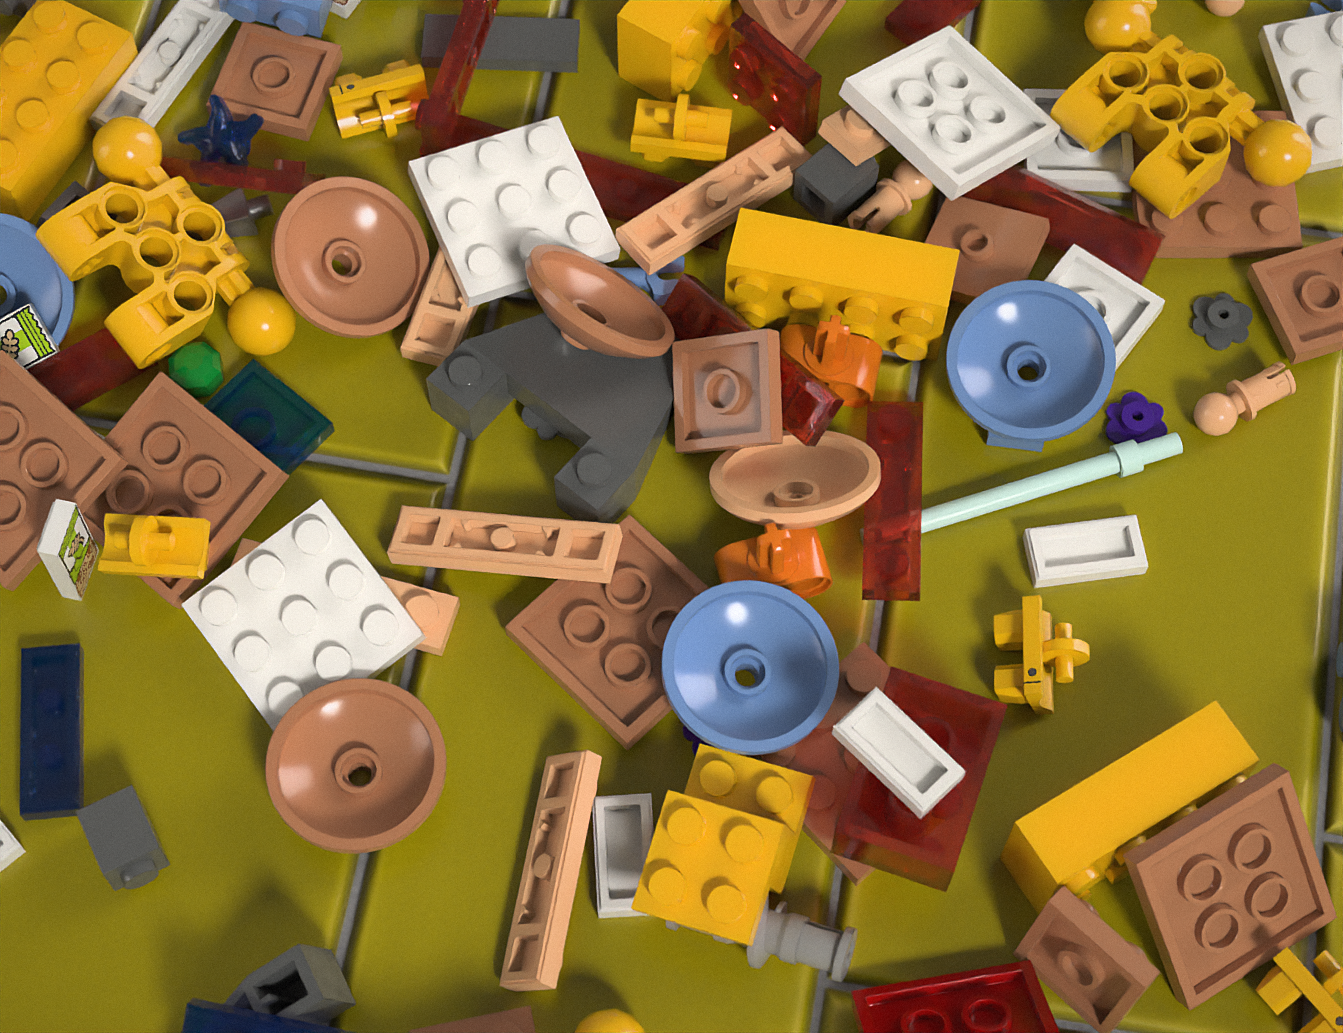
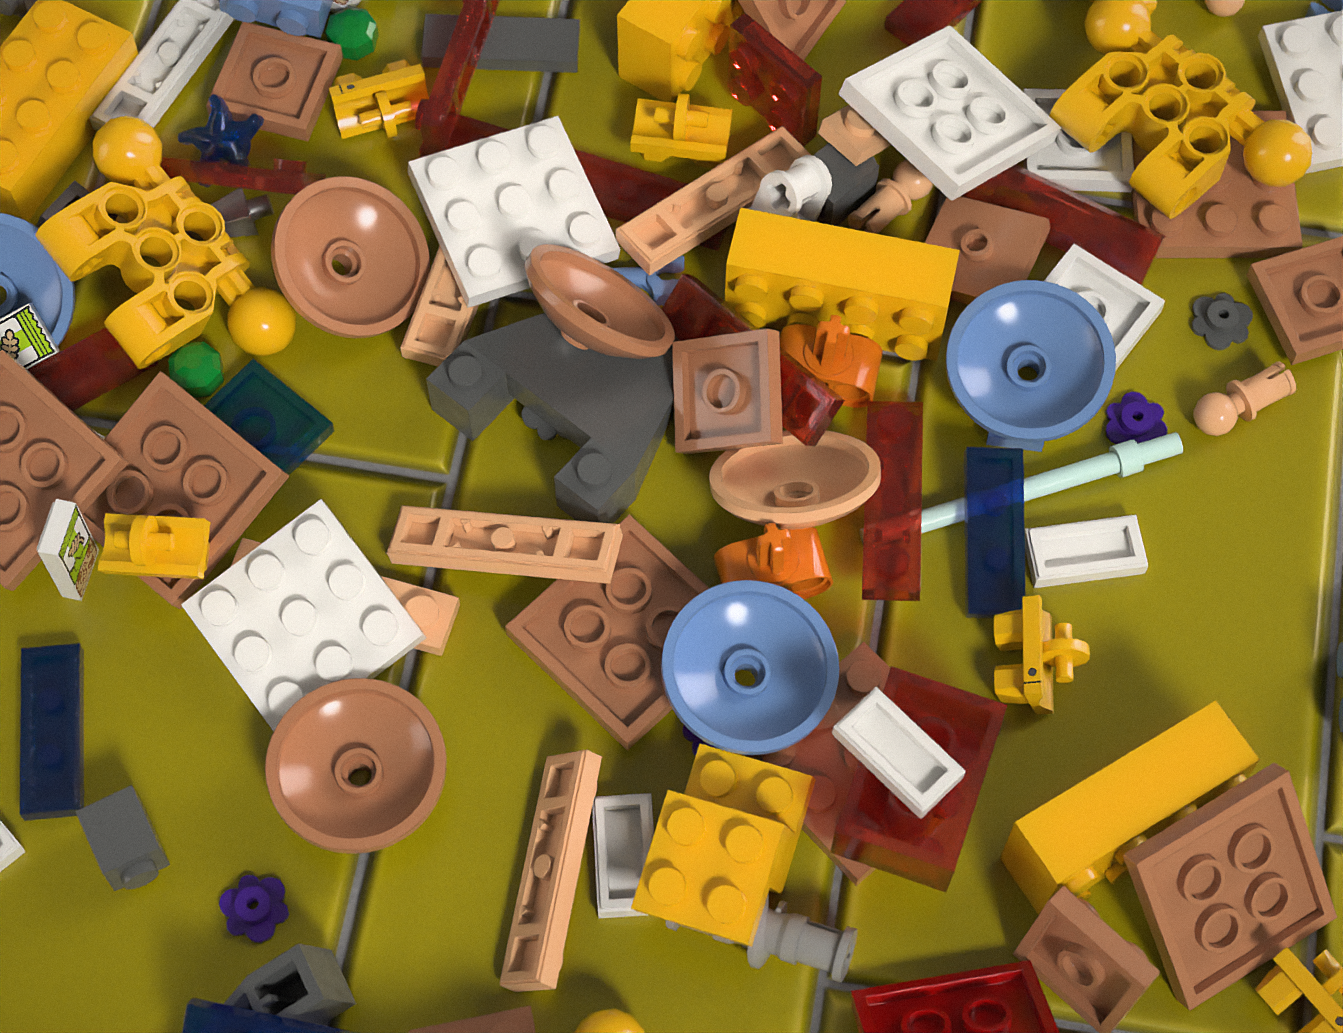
(259, 922): none -> dark purple plant
(354, 31): none -> green tile
(797, 191): none -> white piece
(994, 531): none -> clear blue tile

